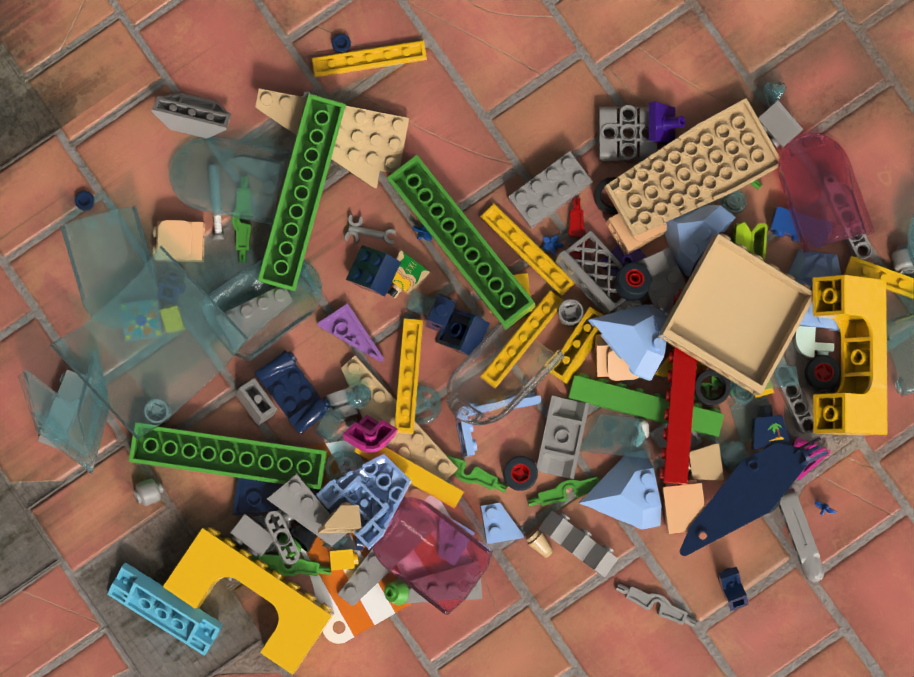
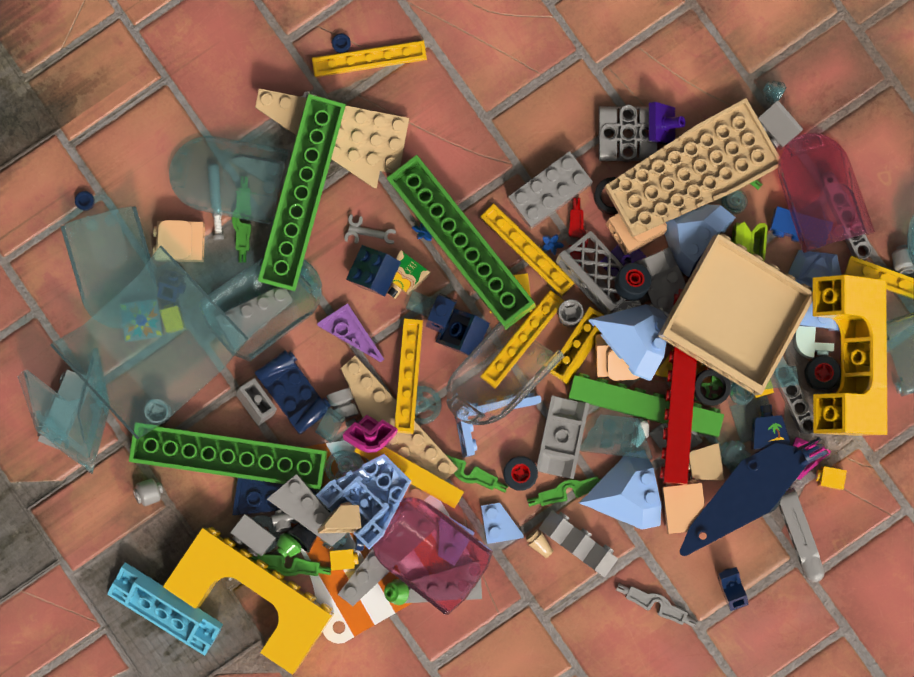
(191, 114): light grey wedge -> none
(293, 548): light grey beam -> none
(358, 395): clear light blue cone -> none
(824, 507): blue plant -> none
(831, 477): none -> yellow brick

